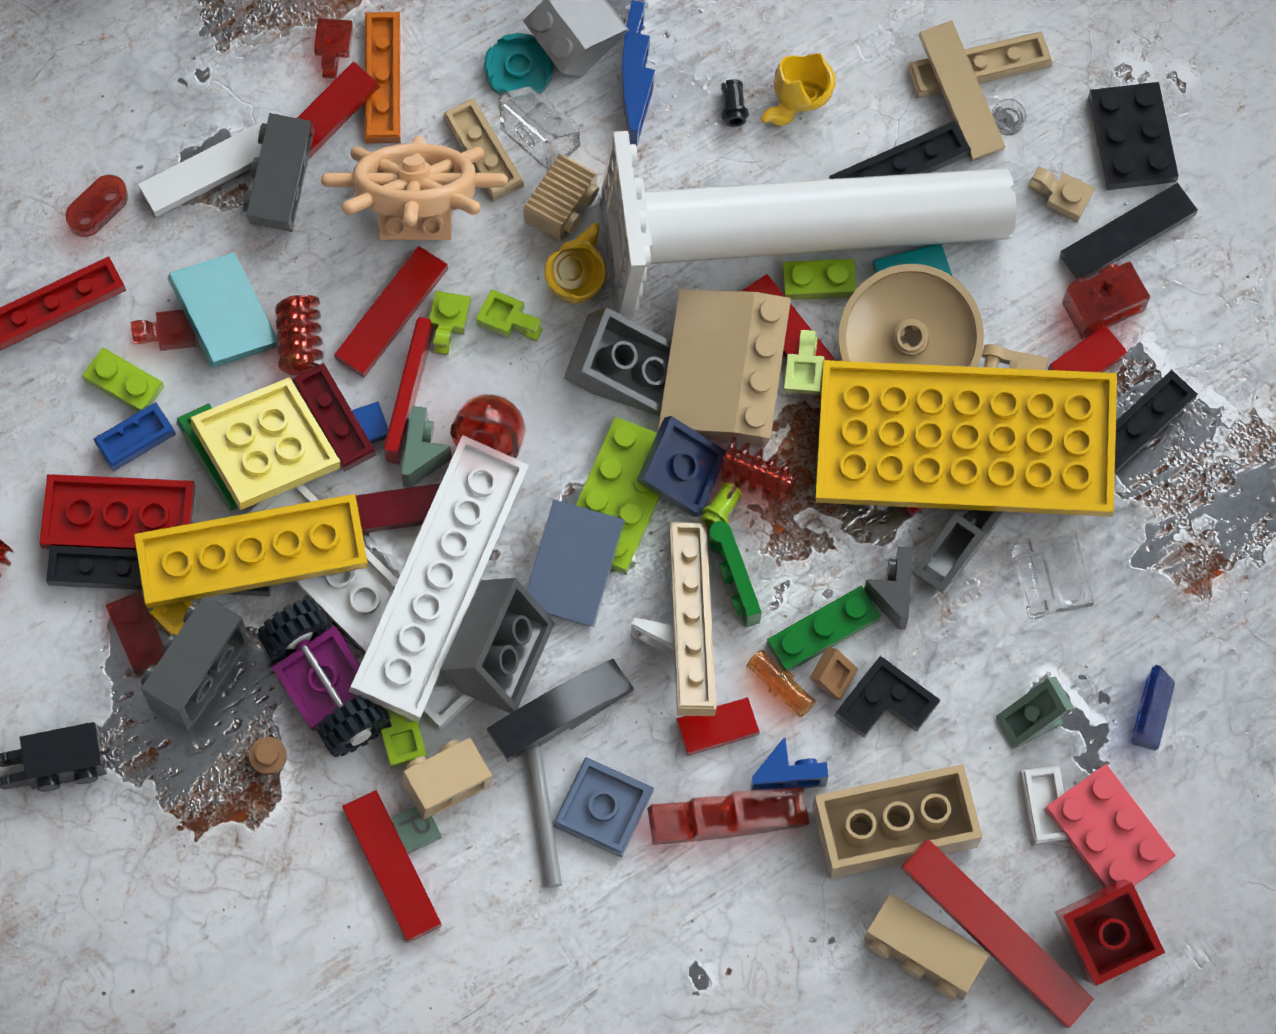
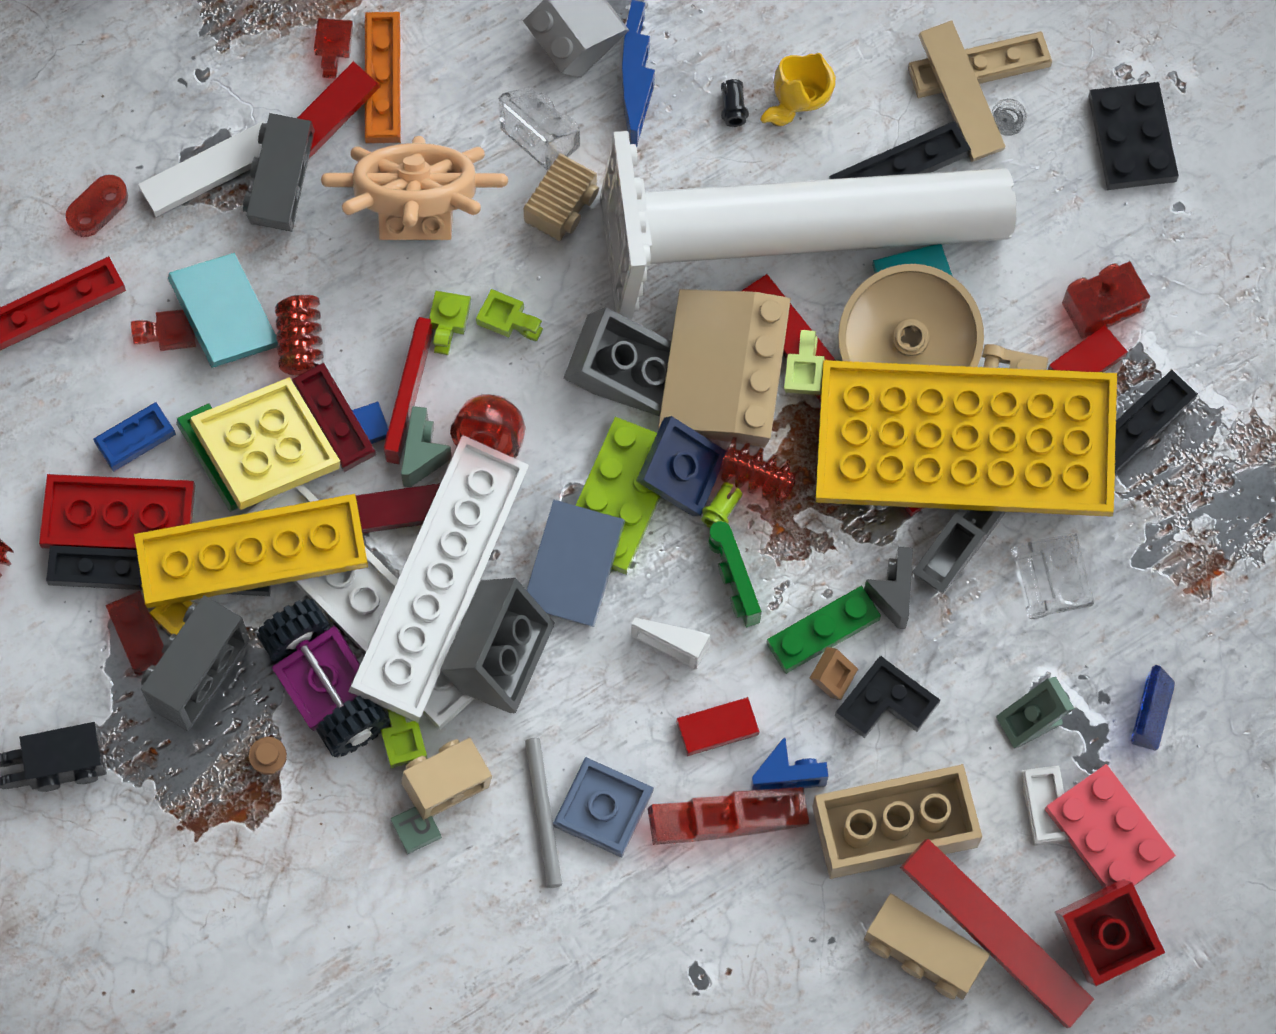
(122, 380): lime plate -> none
(391, 311): red tile -> none
(392, 866): red tile -> none
(474, 130): tan tile -> none
(517, 63): teal tile -> none
(559, 709): black slope -> none
(577, 268): yellow hair -> none
(692, 619): tan tile -> none
(781, 683): clear orange pin -> none
(819, 279): lime plate -> none
(1066, 196): tan plate -> none
(1129, 232): black tile -> none

